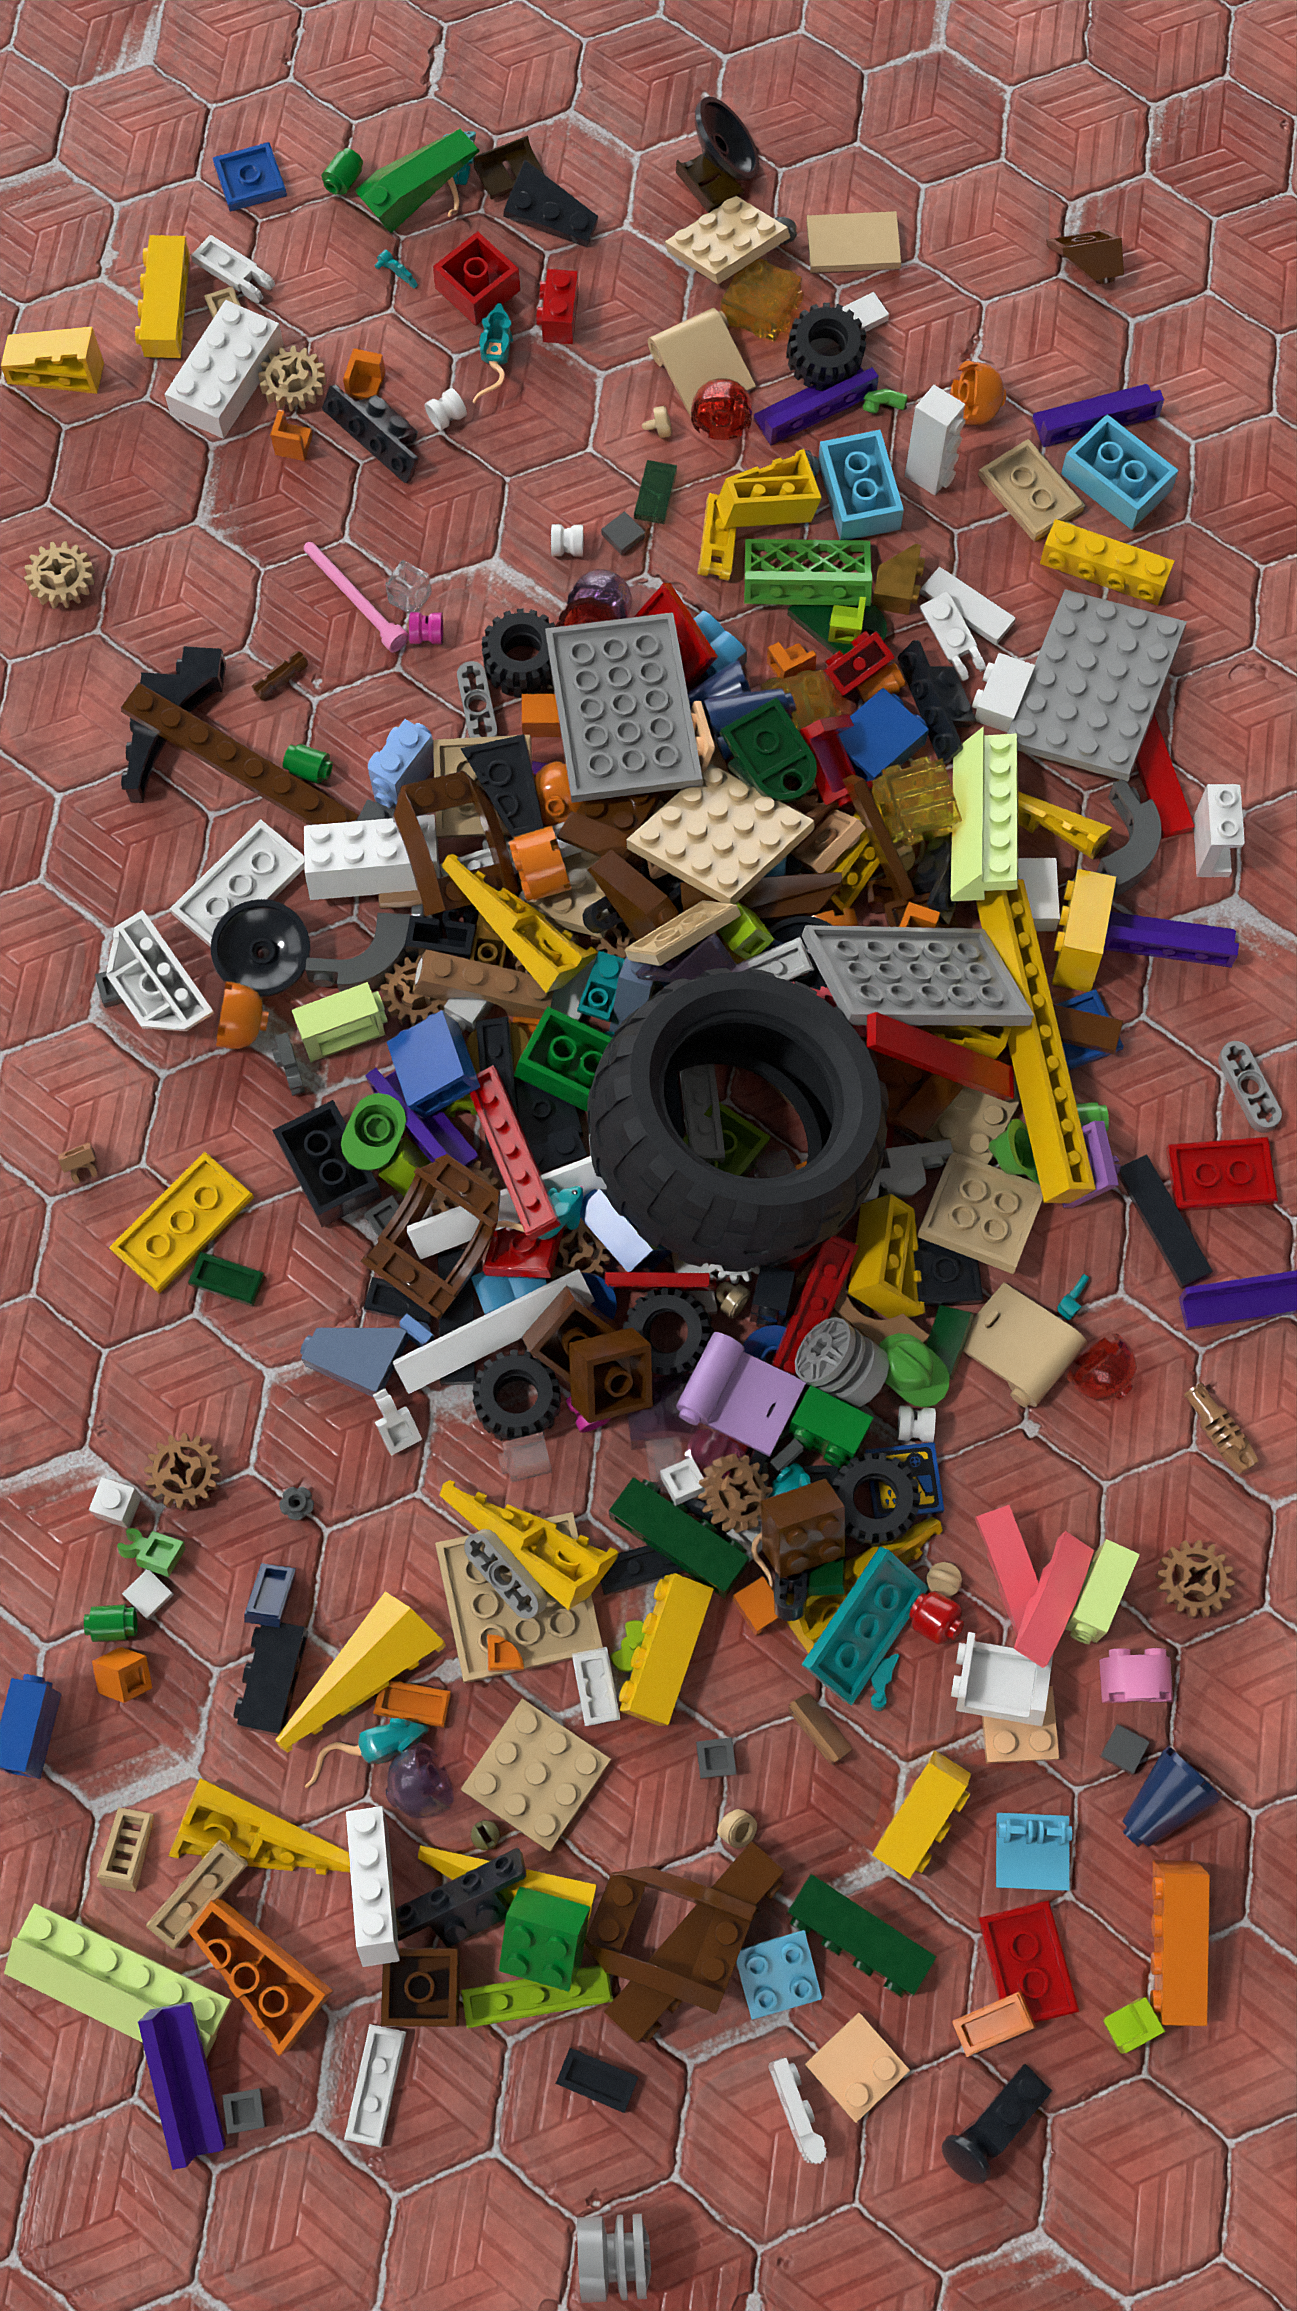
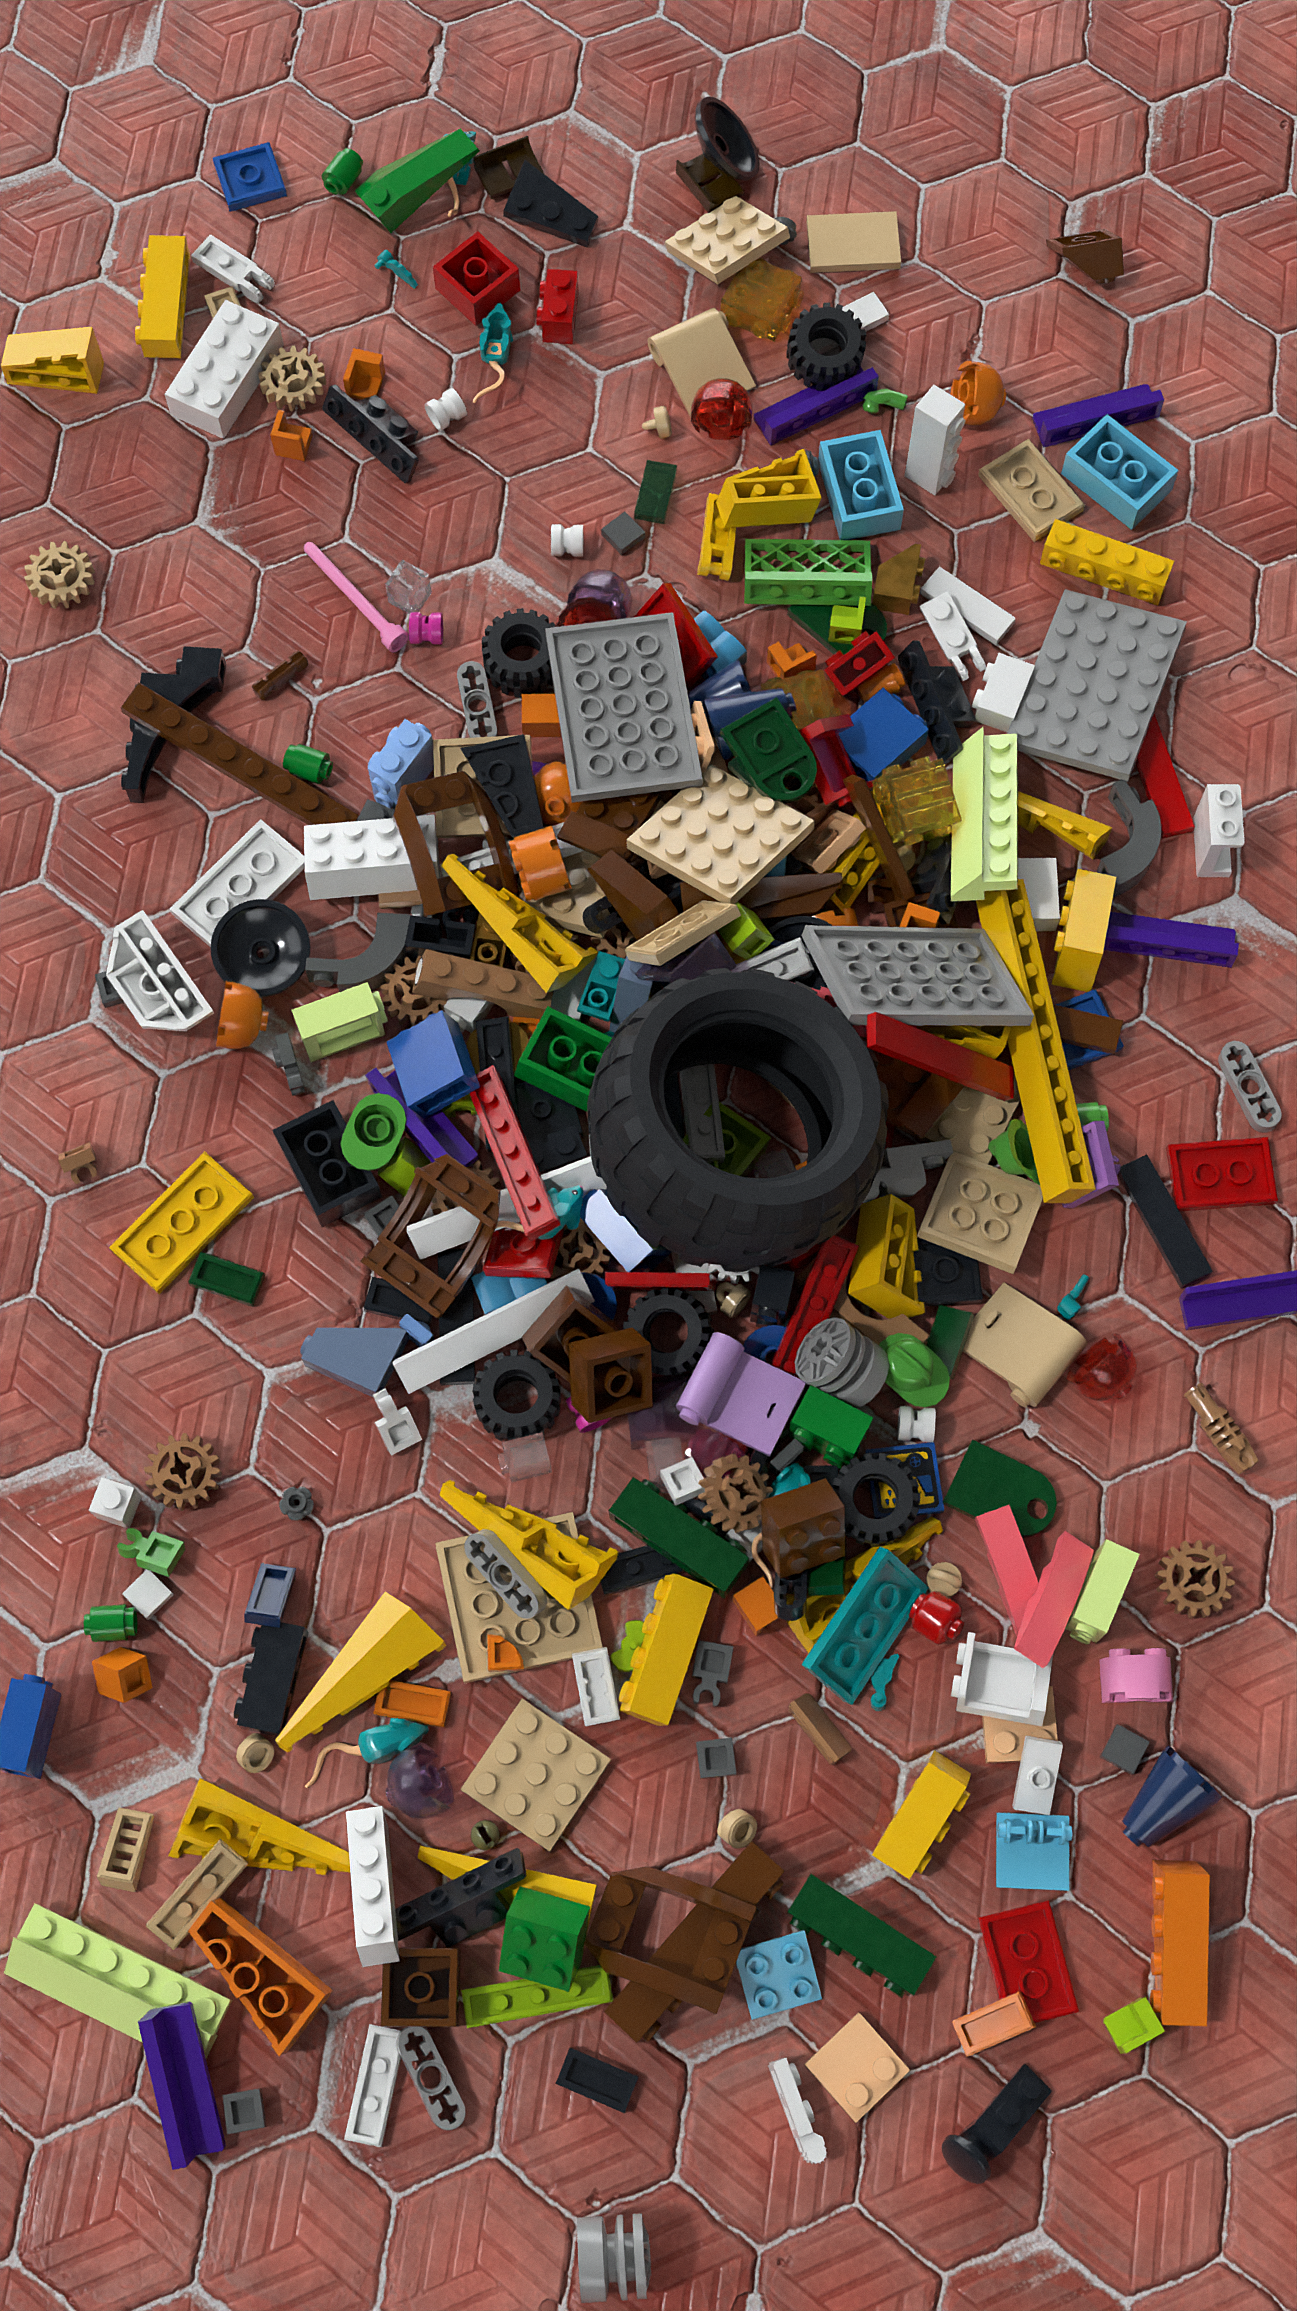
(255, 1753): none -> tan tile
(451, 2098): none -> light grey beam
(711, 1666): none -> dark grey plate
(994, 1480): none -> dark green tile
(1037, 1775): none -> white plate

